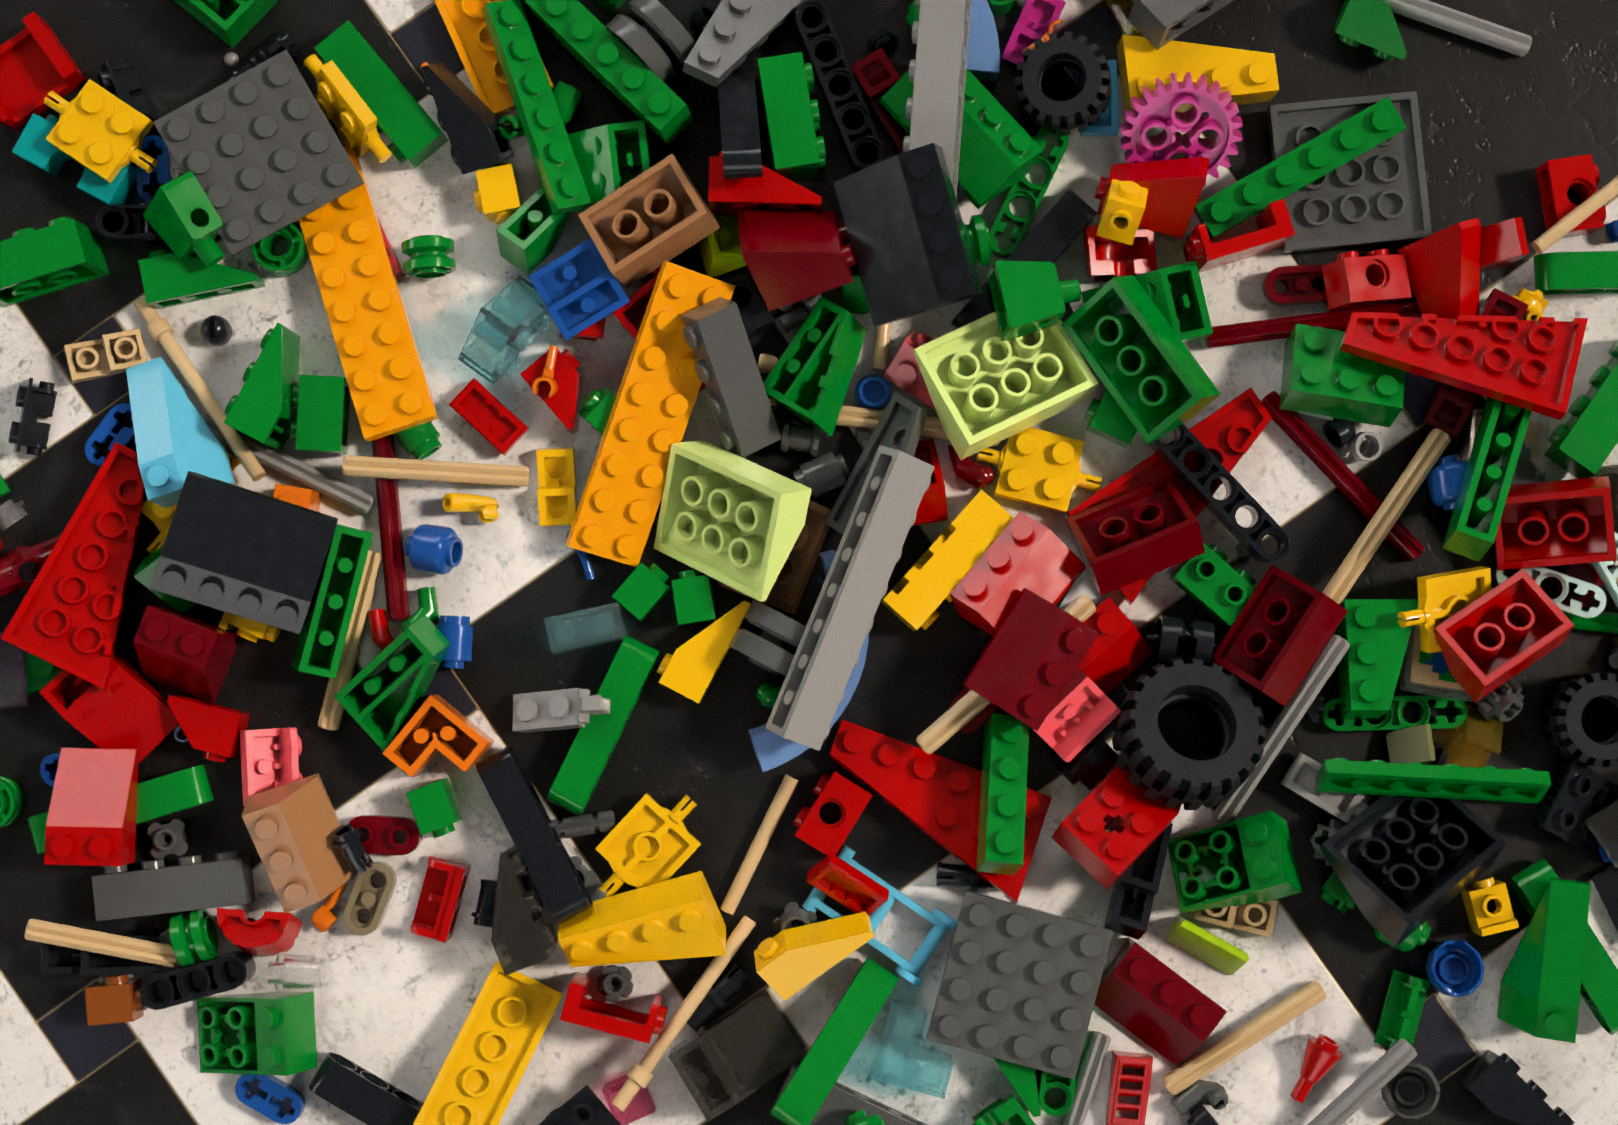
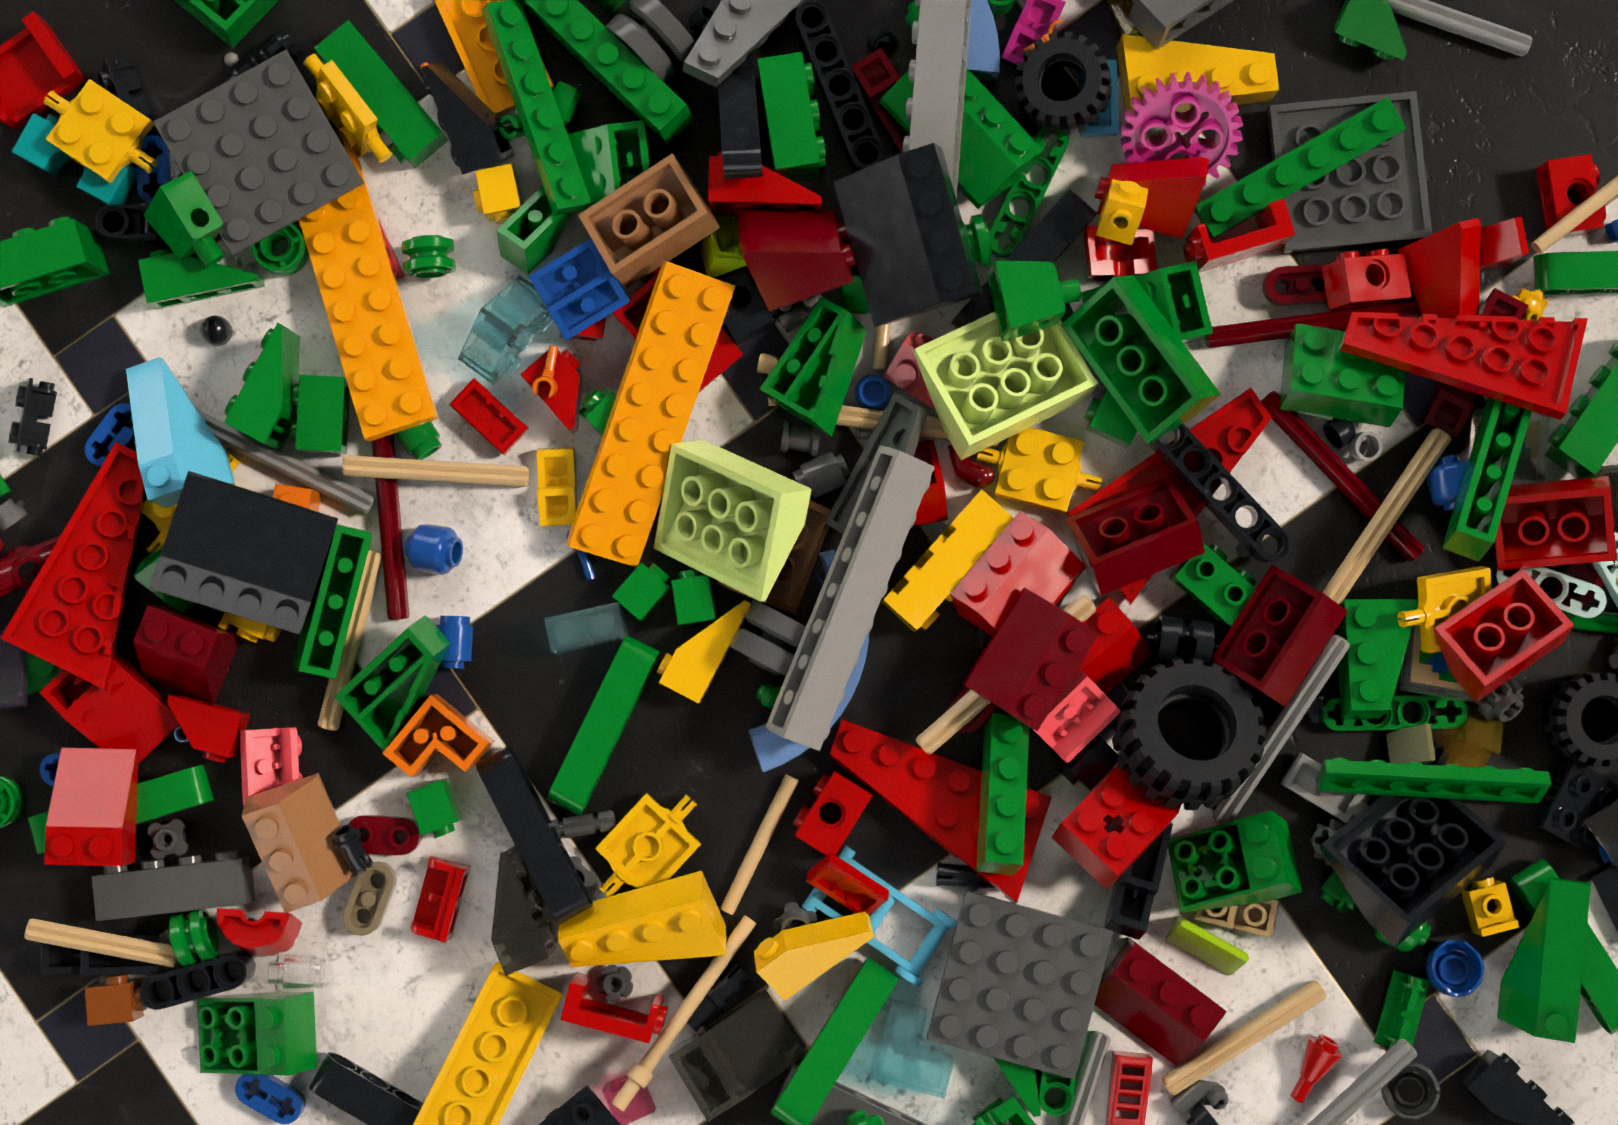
(105, 355): tan slope -> none
(162, 333): tan bar -> none
(323, 917): orange hand -> none
(379, 628): red arm -> none
(427, 606): green arm -> none
(472, 503): yellow arm -> none
(486, 904): black pin -> none
(556, 709): light grey hinge -> none
(730, 376): dark grey brick -> none

